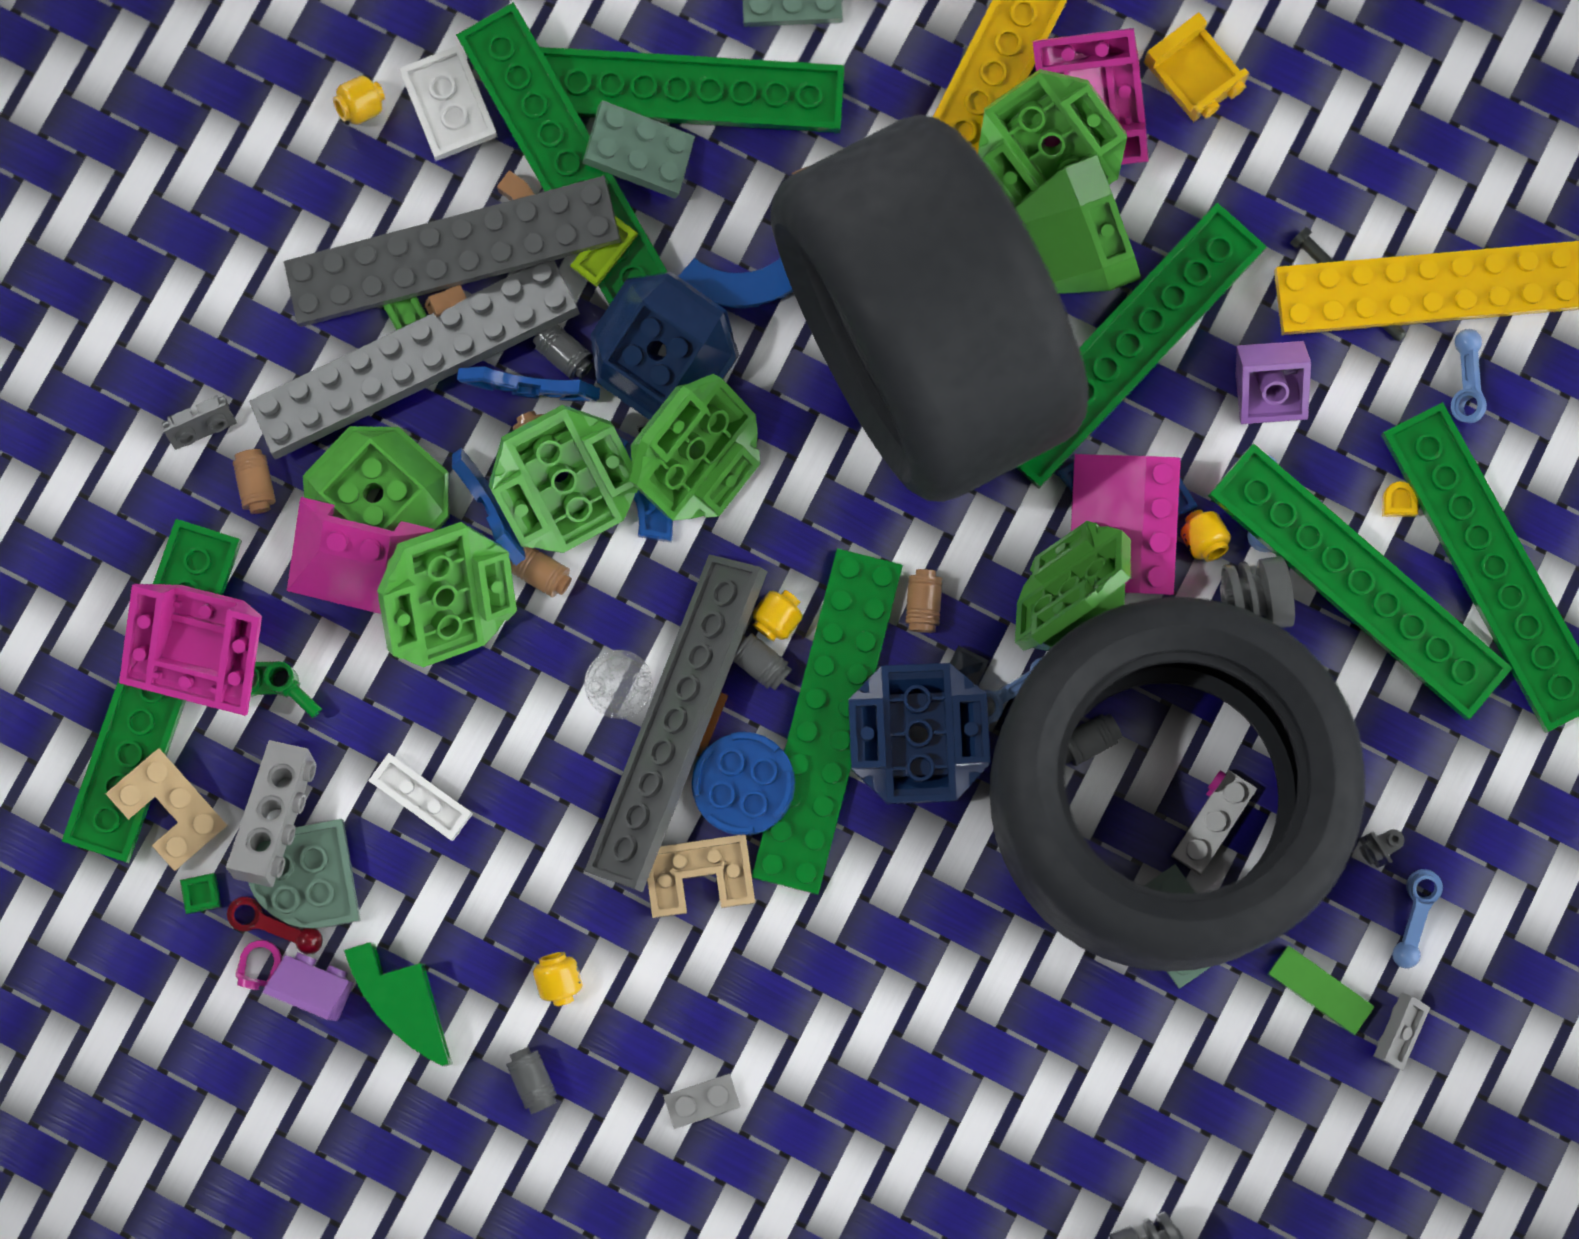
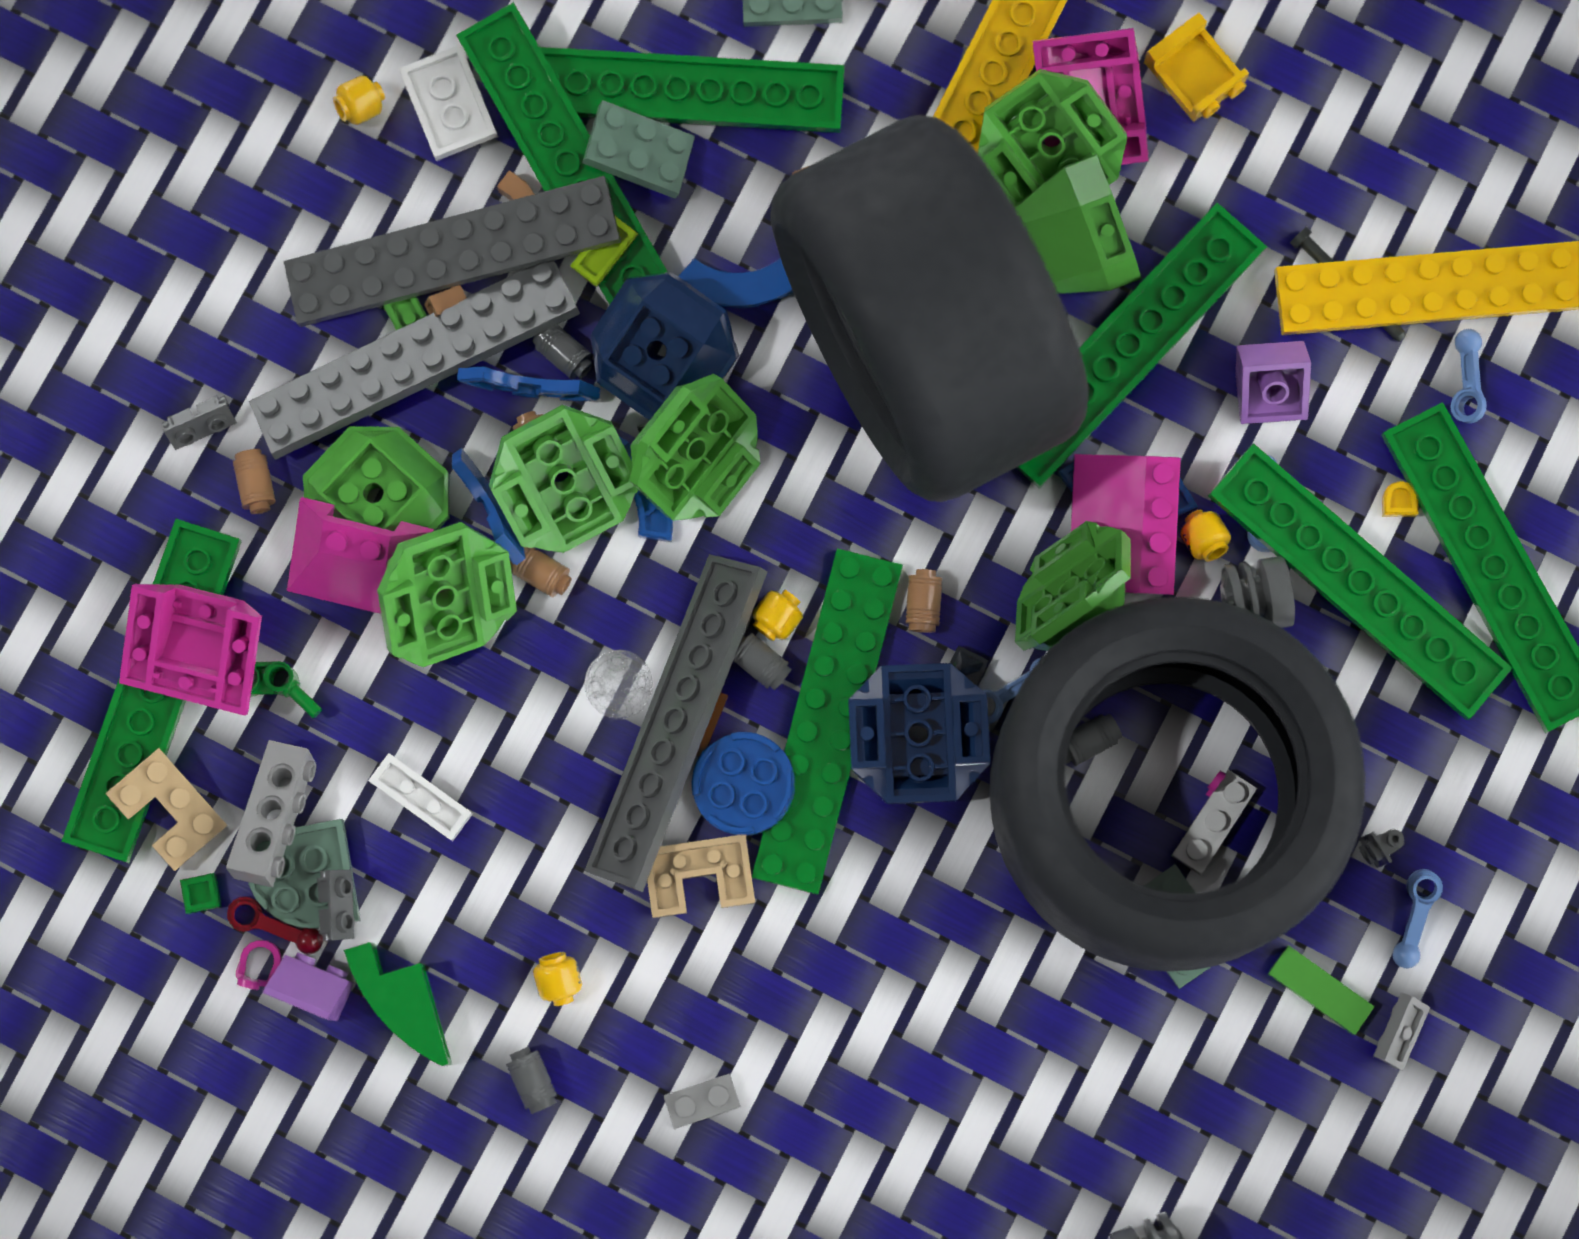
(337, 890): none -> dark grey hinge

